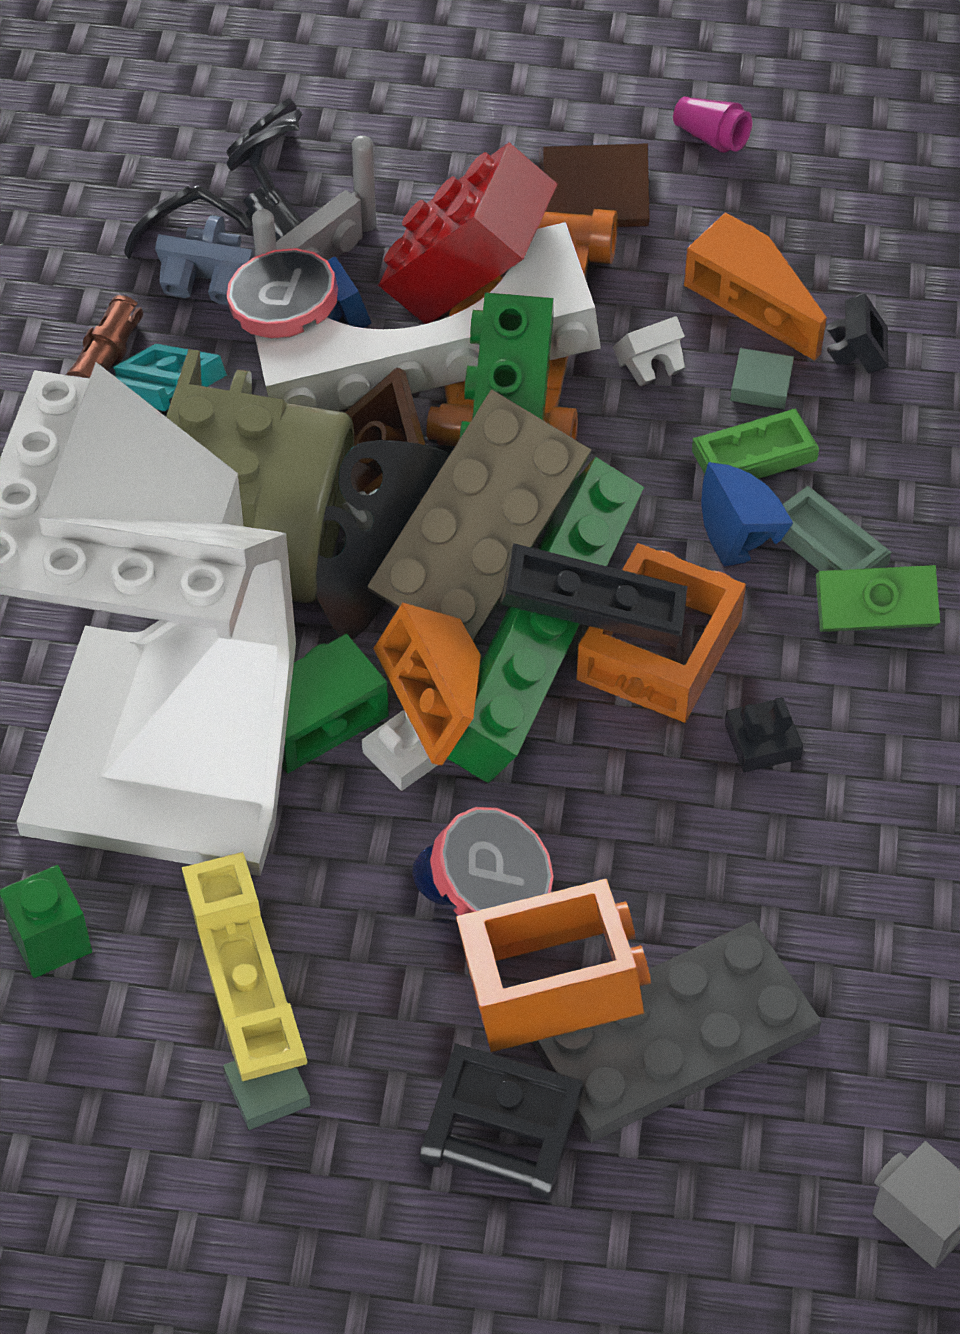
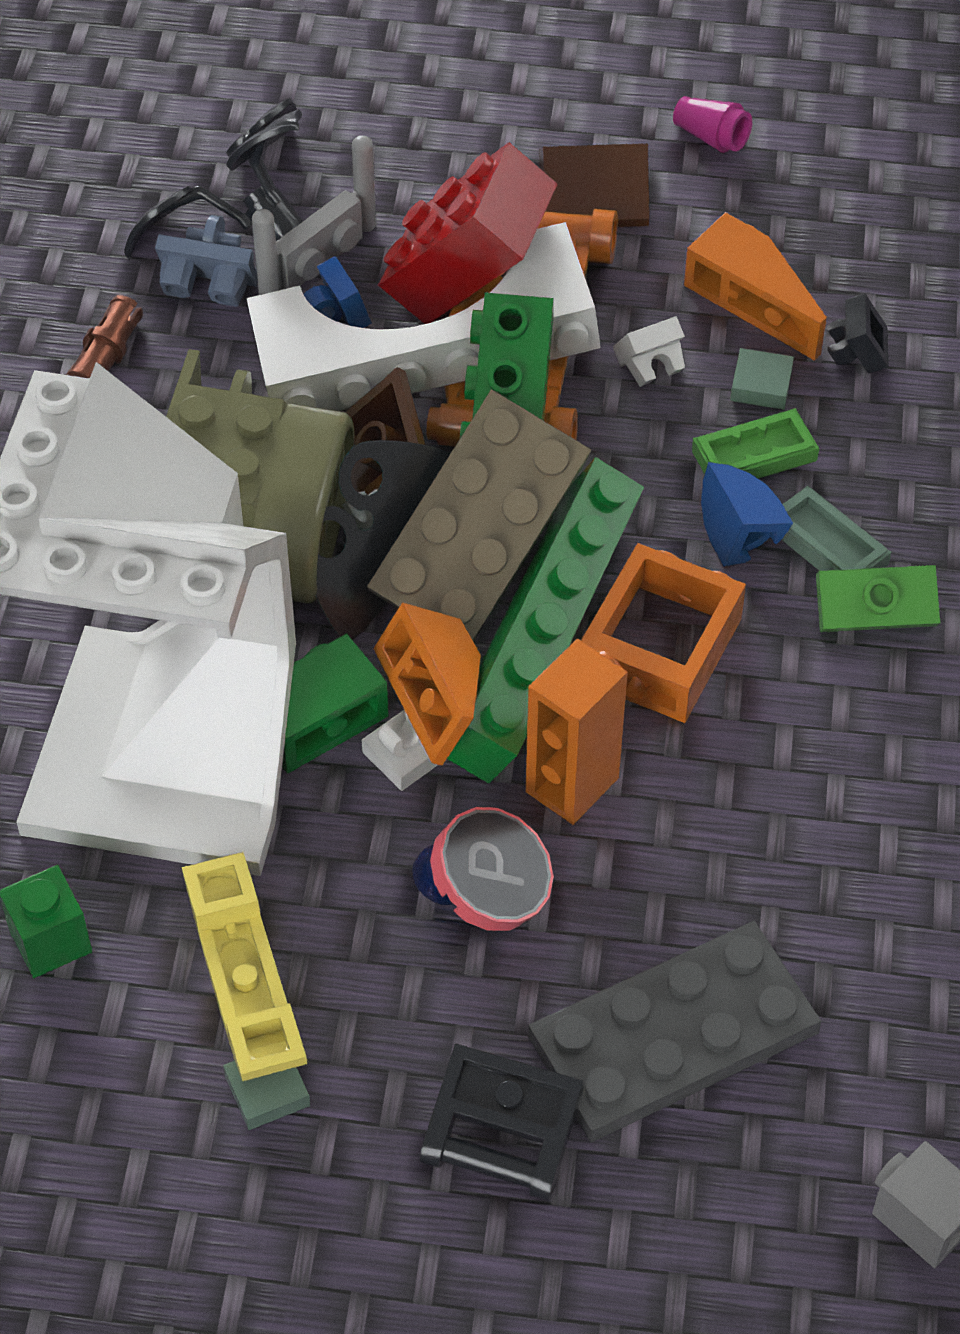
(157, 370): teal plate -> none
(282, 292): tile -> none
(561, 1001): orange window -> none
(575, 730): none -> orange brick
(594, 595): black tile -> none
(763, 735): black tile -> none

